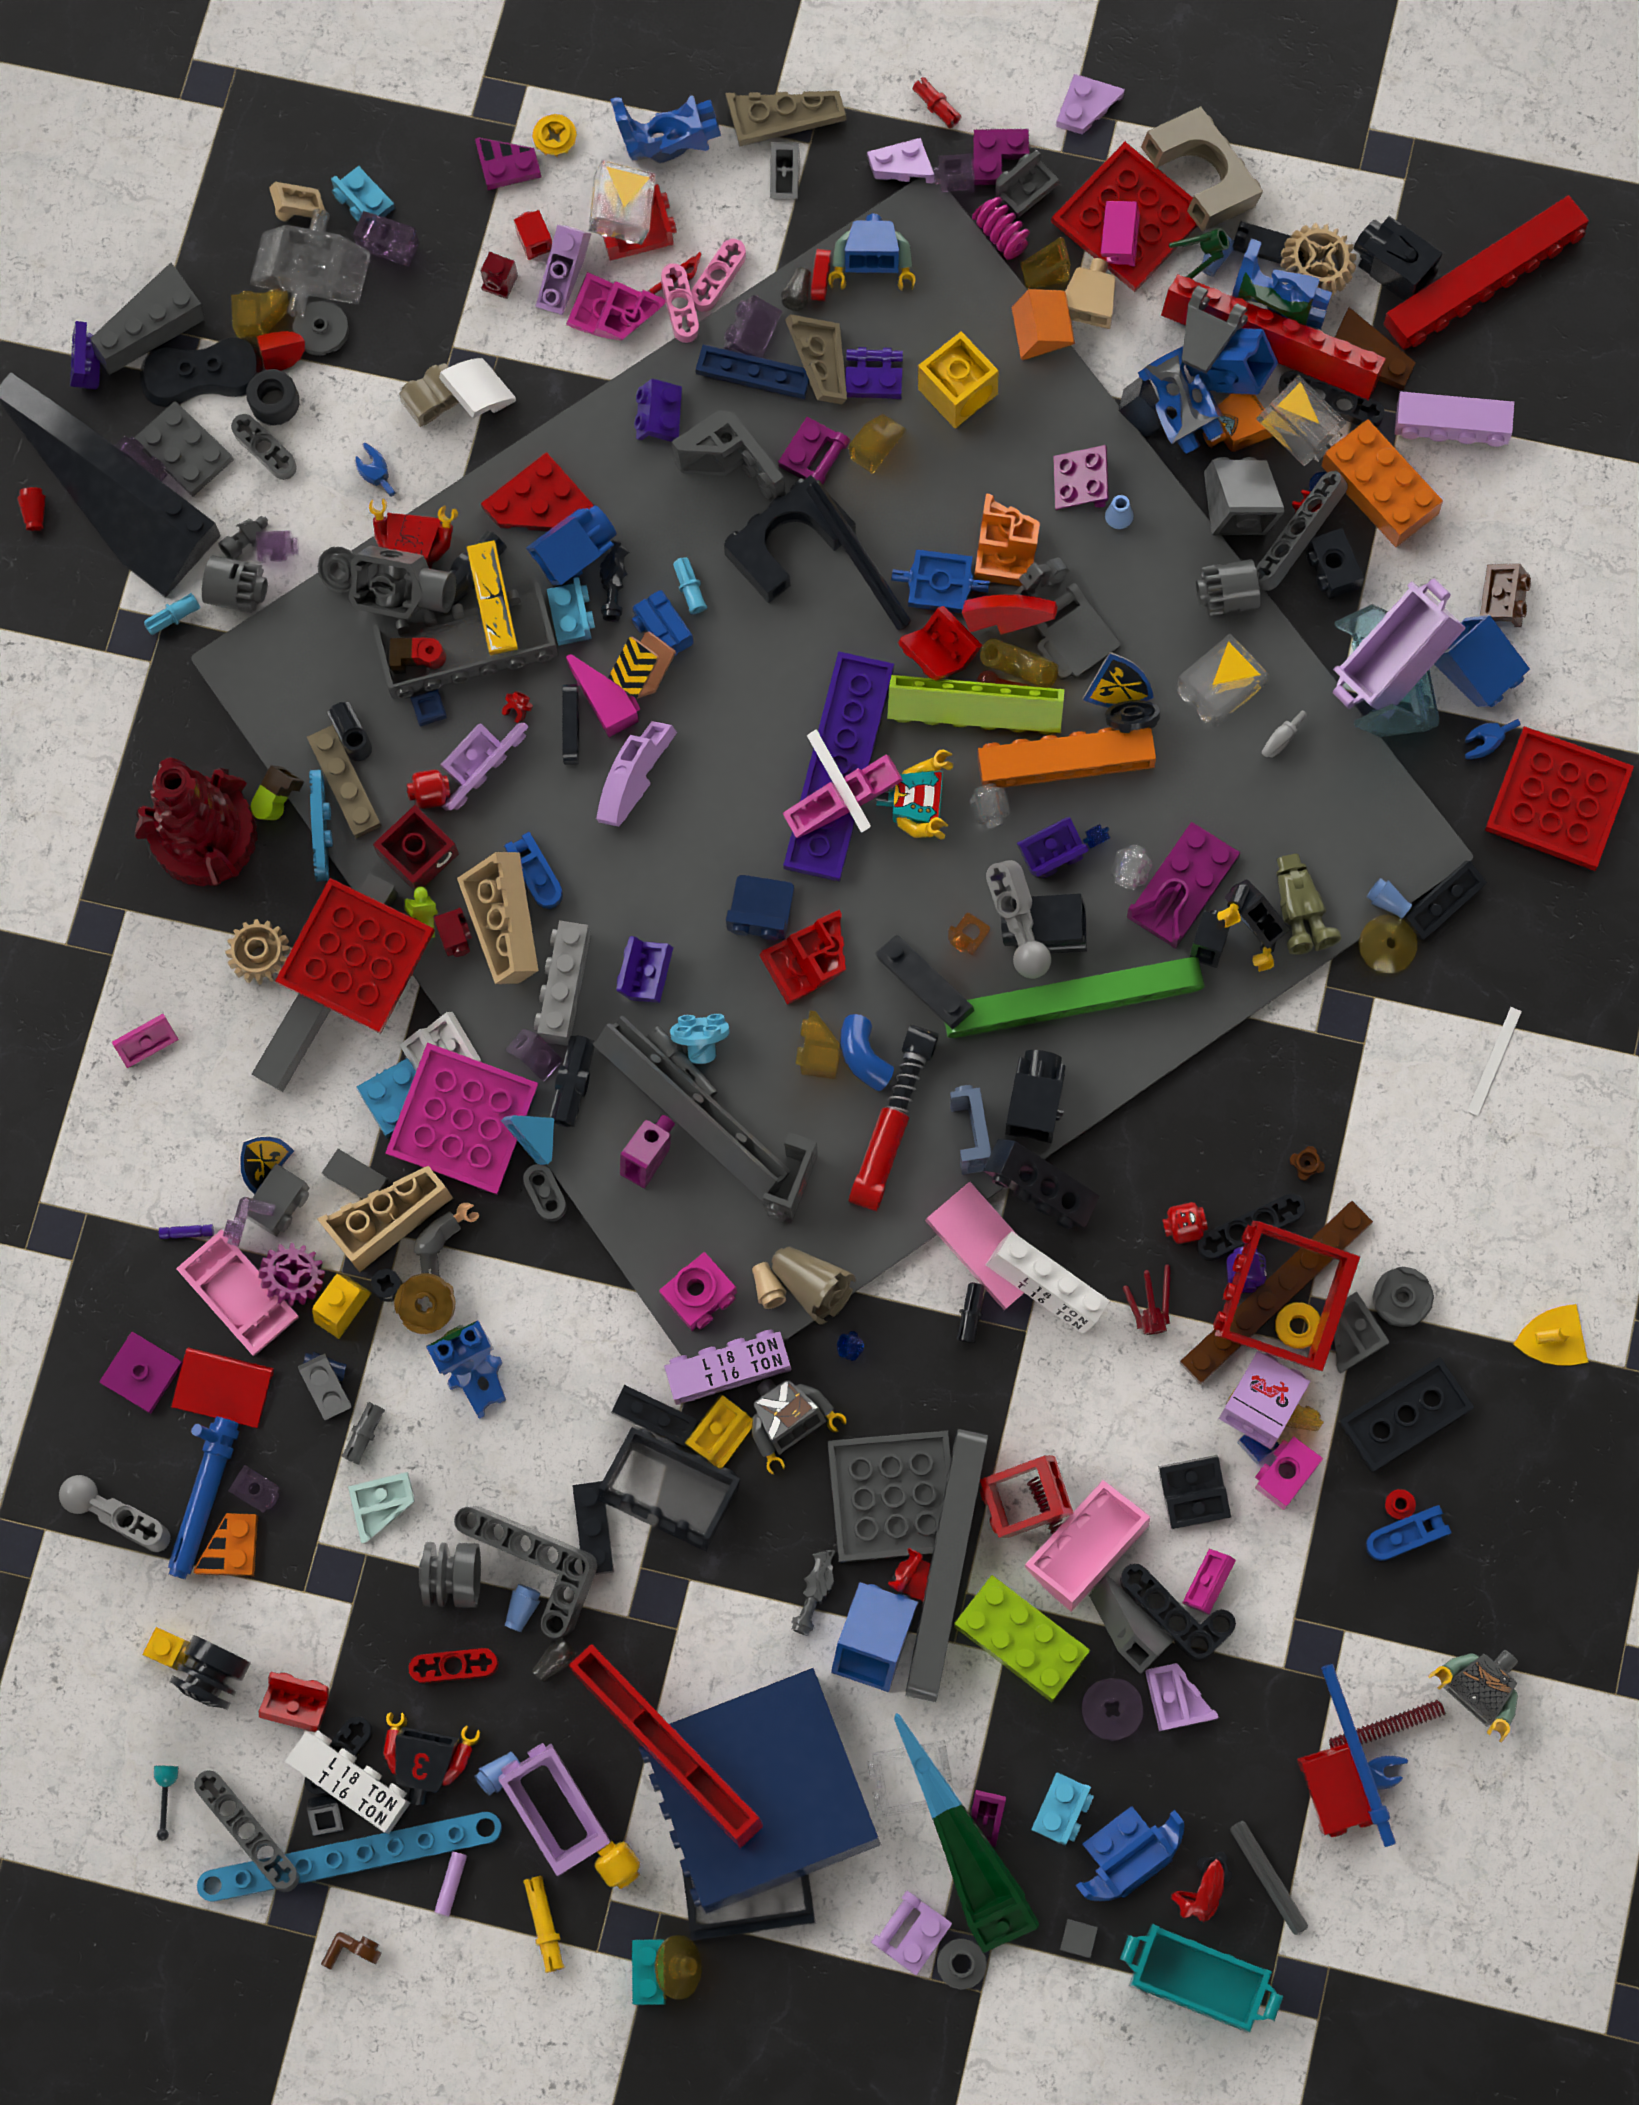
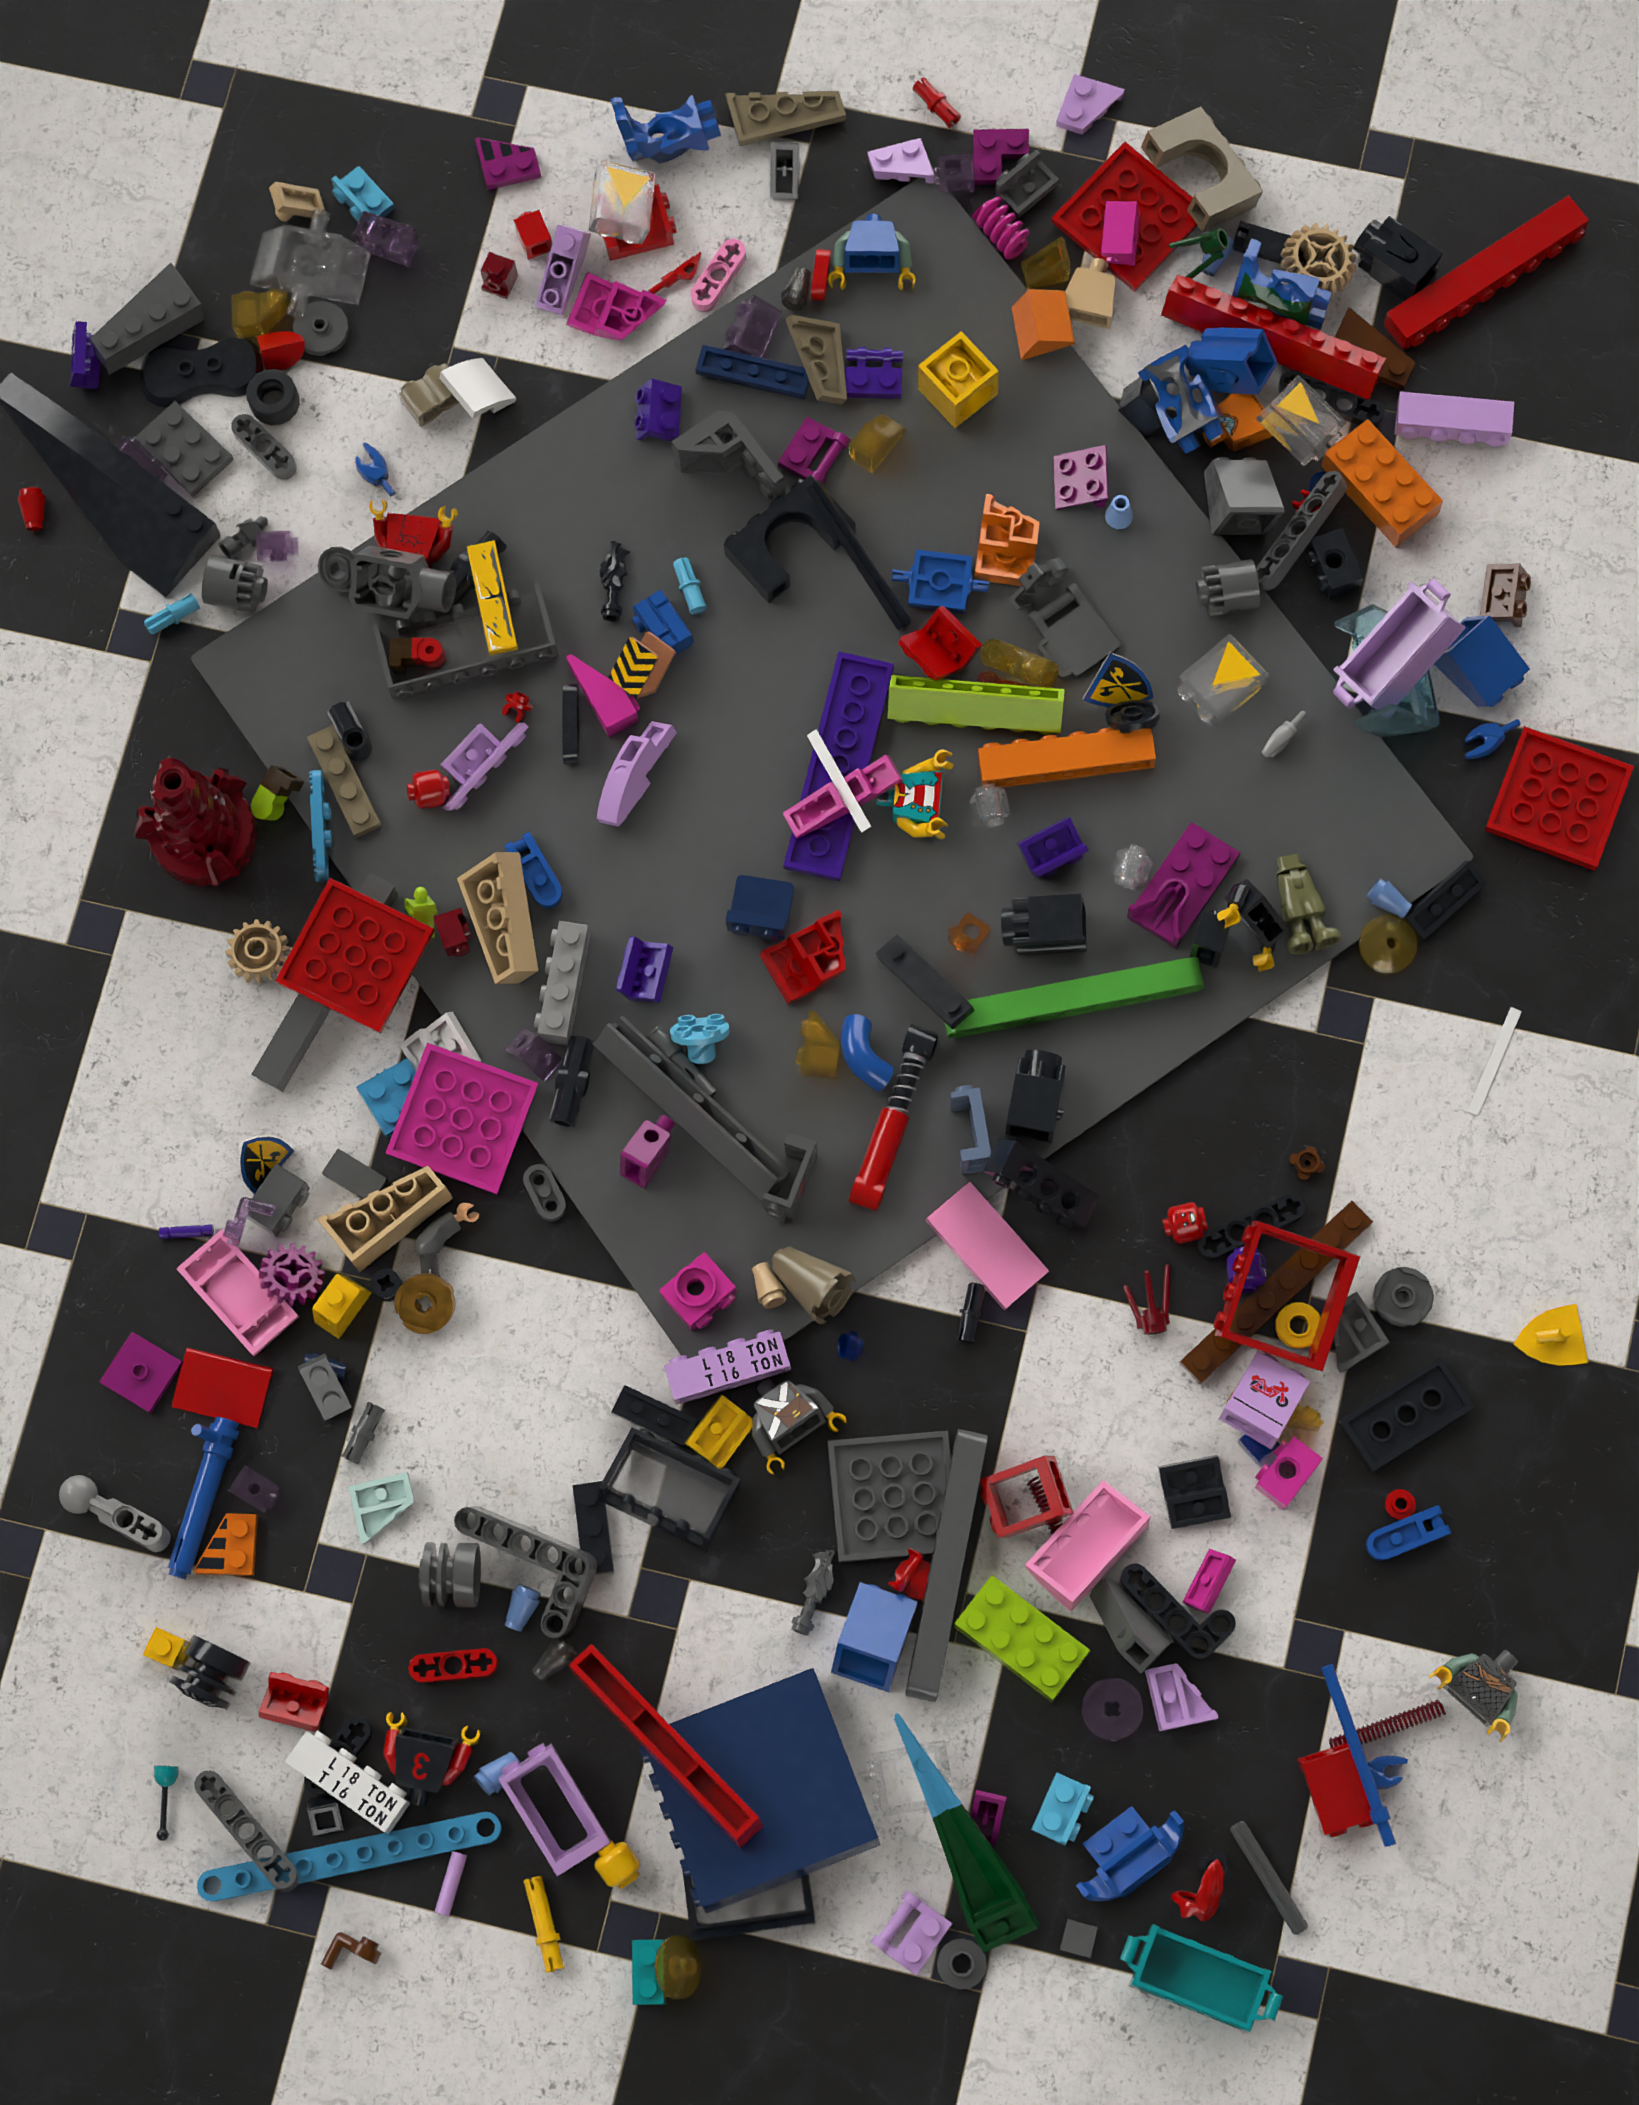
(145, 1040): dark pink plate -> none
(416, 848): dark red brick -> none
(428, 707): dark blue tile -> none
(467, 1356): blue hips -> none
(533, 1134): dark azure slope -> none
(536, 498): red plate -> none
(556, 124): yellow gear -> none
(569, 612): medium azure bracket -> none
(573, 544): blue piece -> none
(674, 313): bright pink beam -> none
(1007, 612): red slope -> none
(1031, 957): light grey beam -> none
(1047, 1282): white brick -> none
(1096, 836): clear blue plate -> none
(1206, 334): dark grey flag -> none

